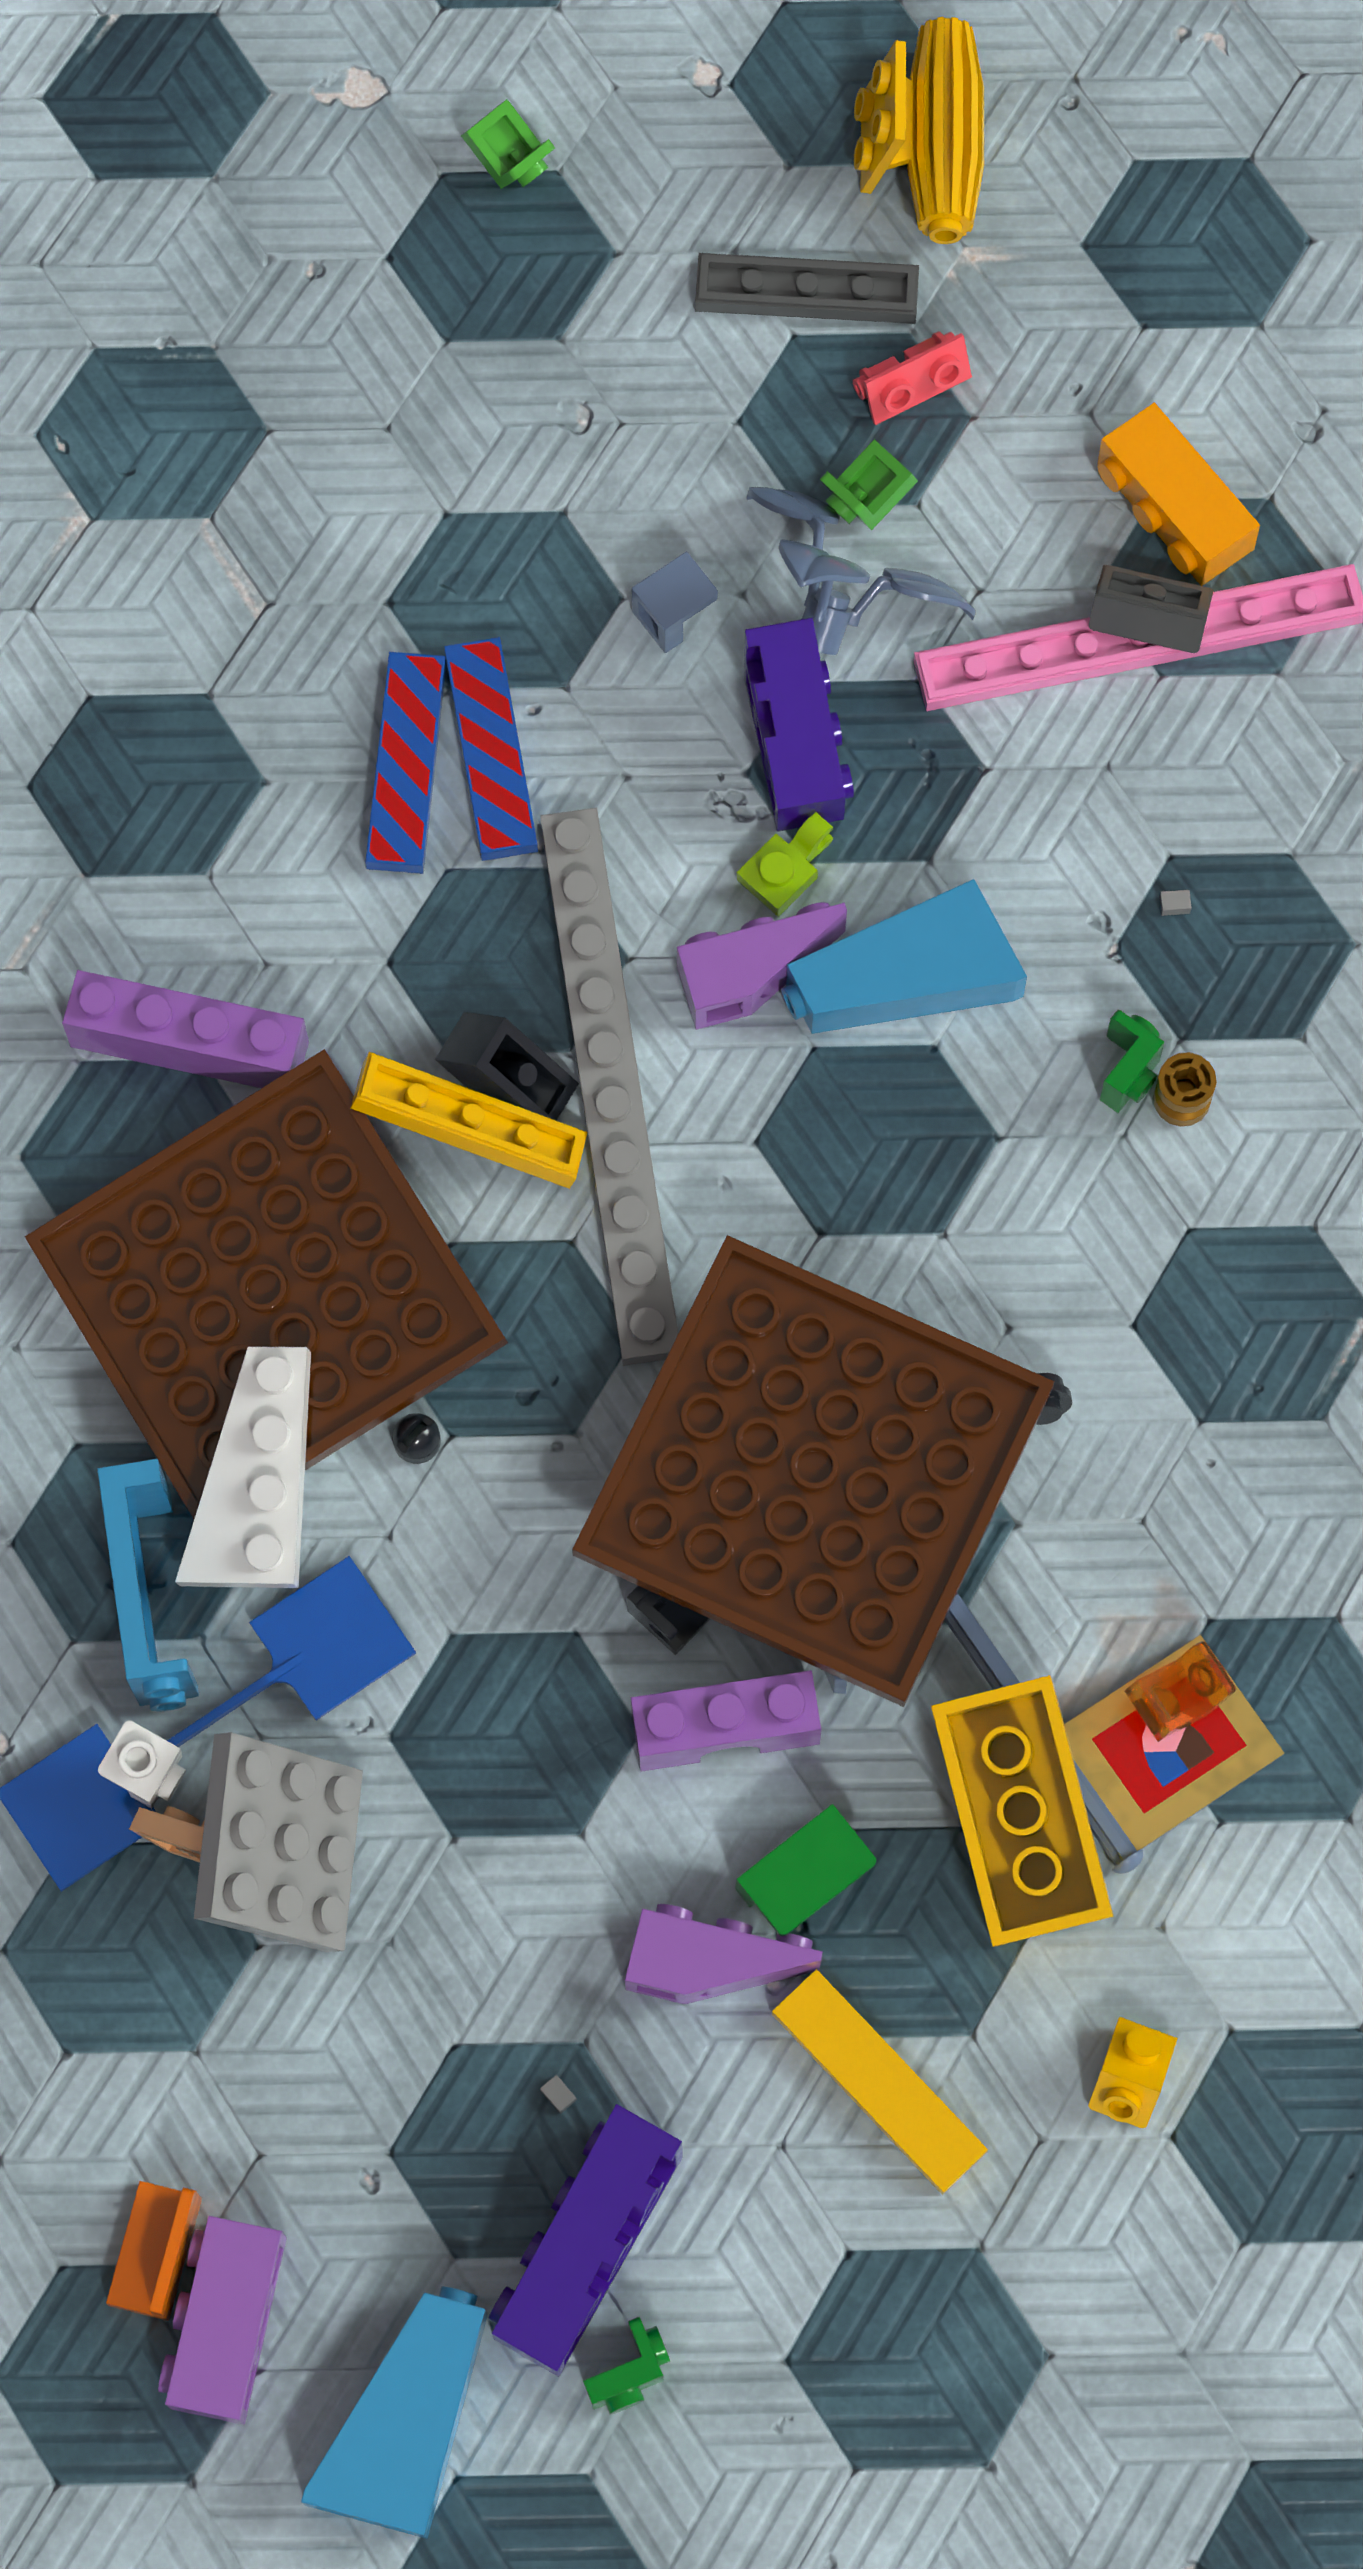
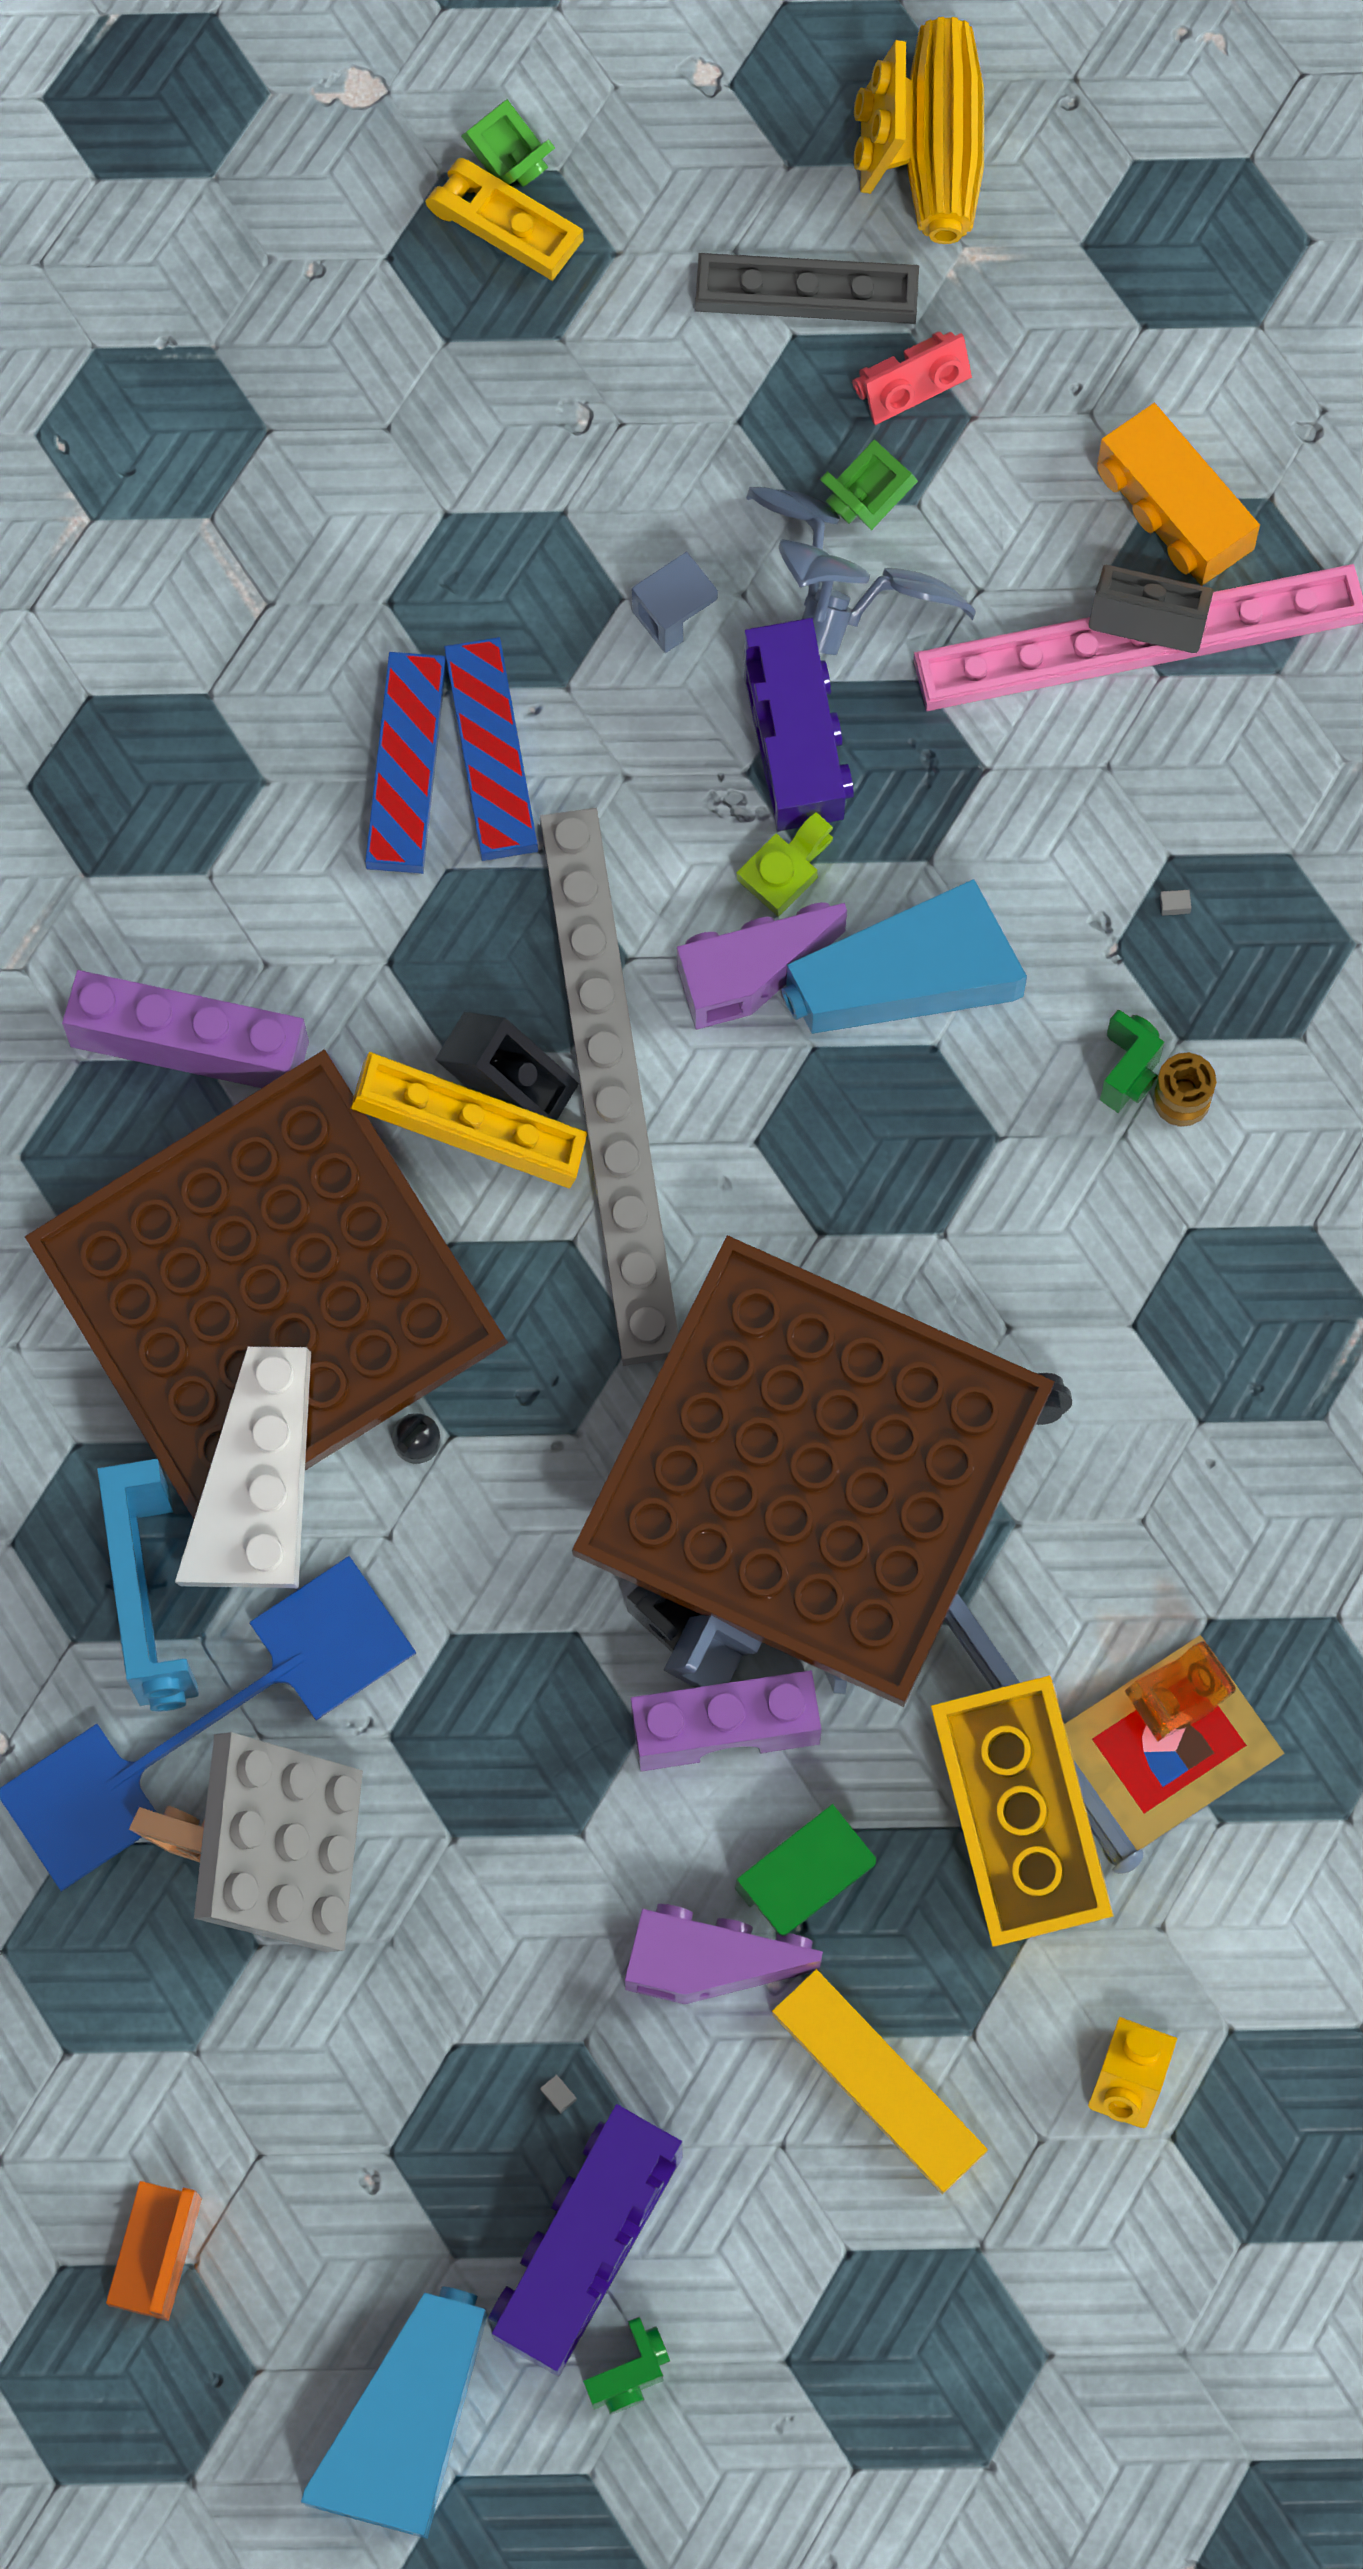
(143, 1764): white bracket -> none
(223, 2319): medium lavender brick -> none
(506, 218): none -> yellow plate
(709, 1652): none -> sand blue panel

